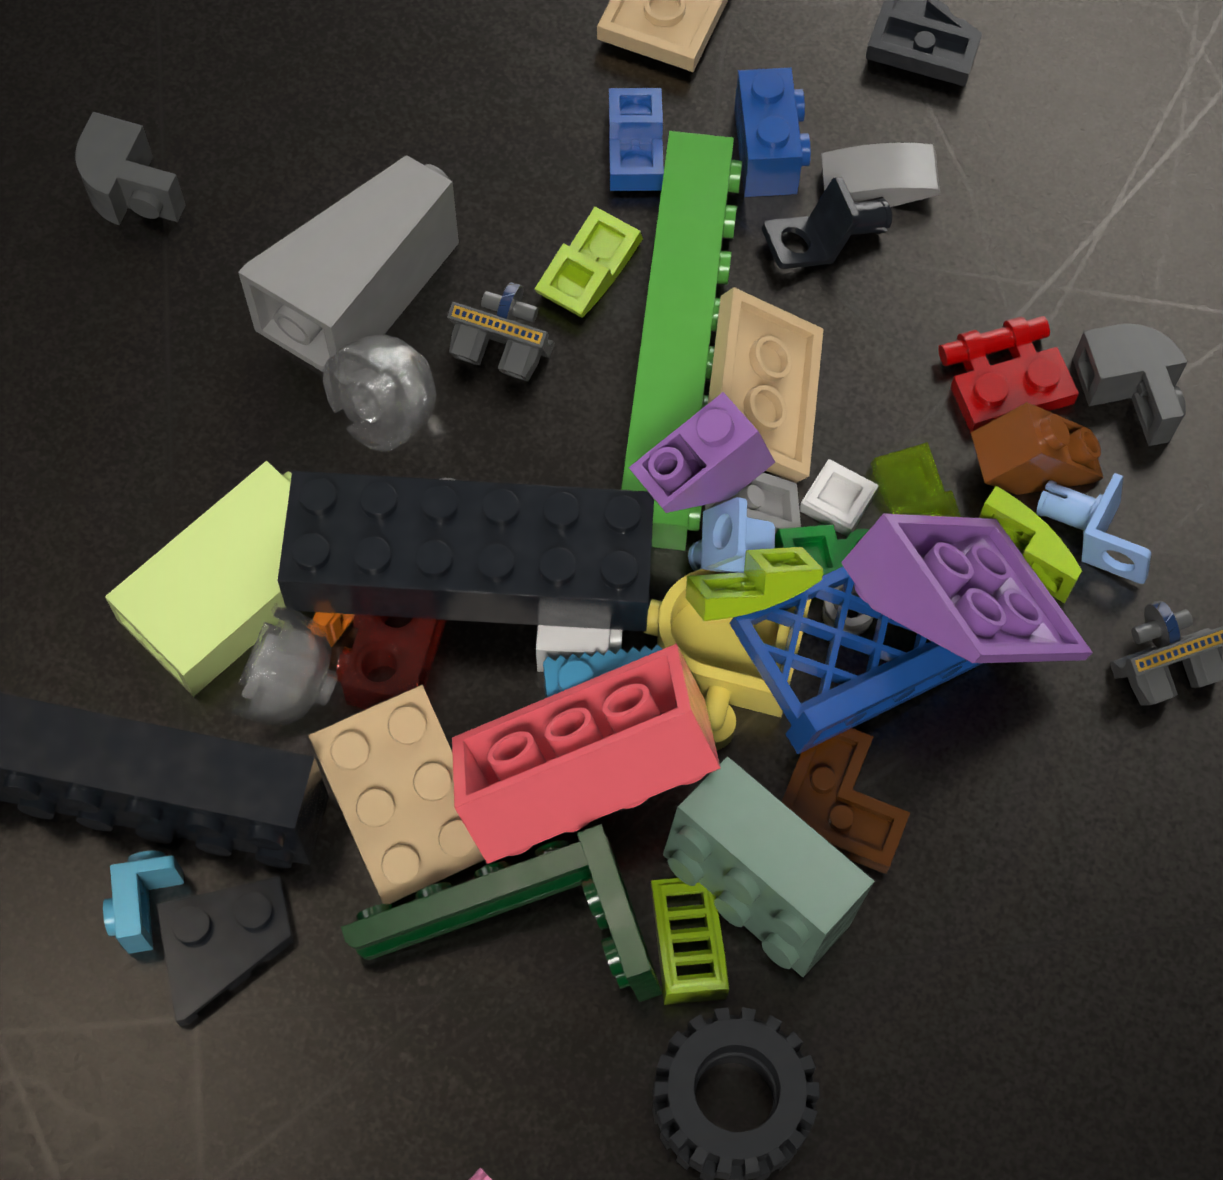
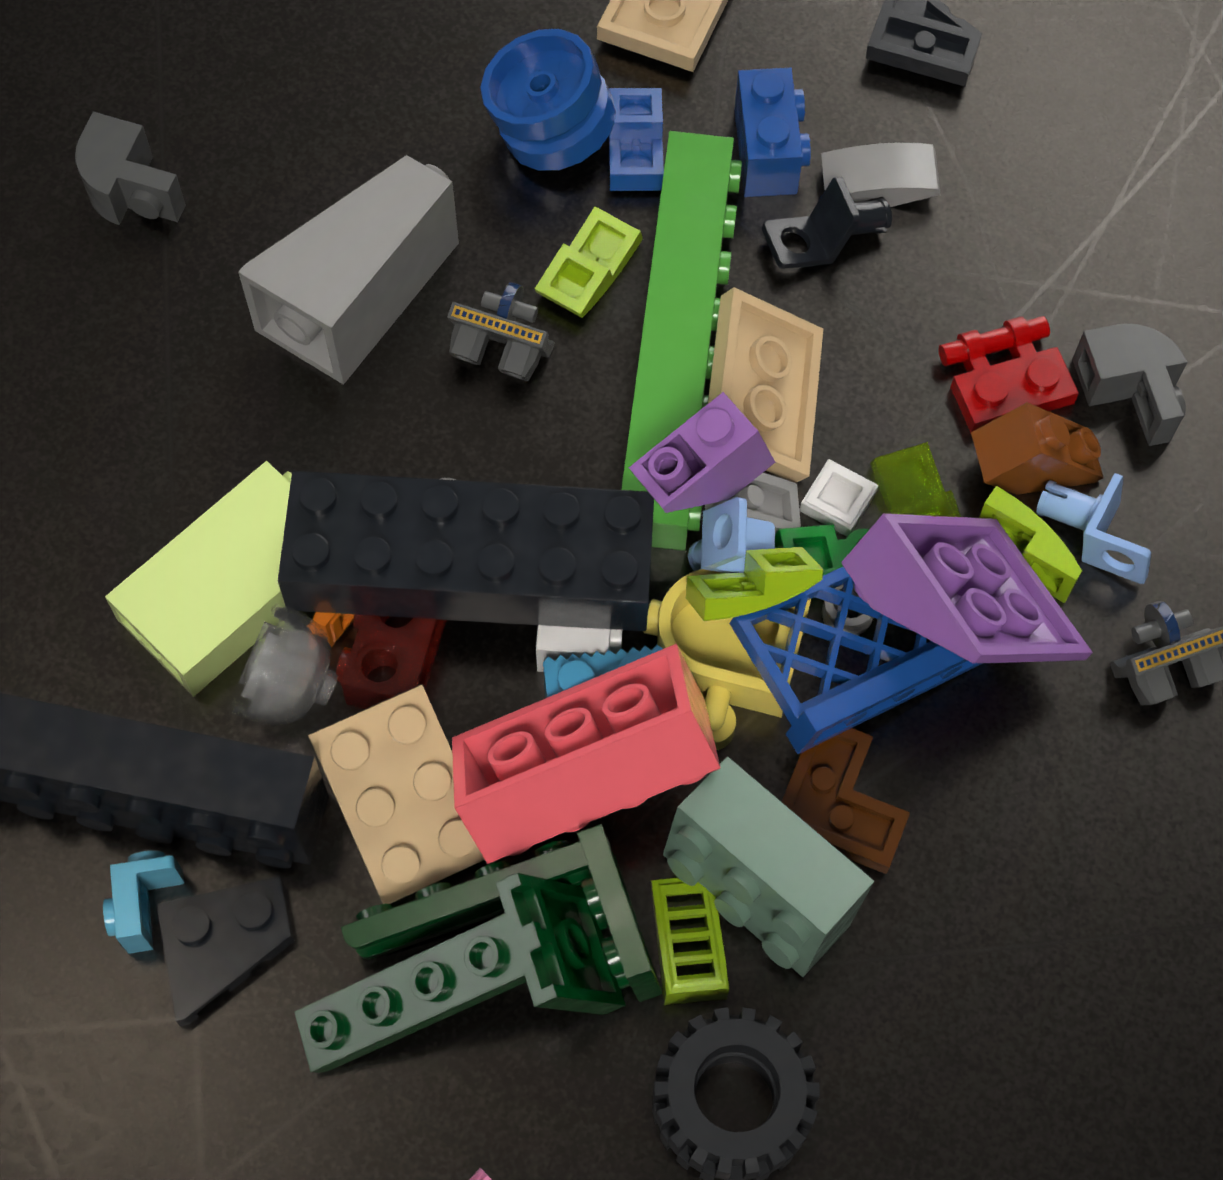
(382, 390): clear cylinder -> none
(539, 940): none -> dark green bracket
(548, 99): none -> blue wheel

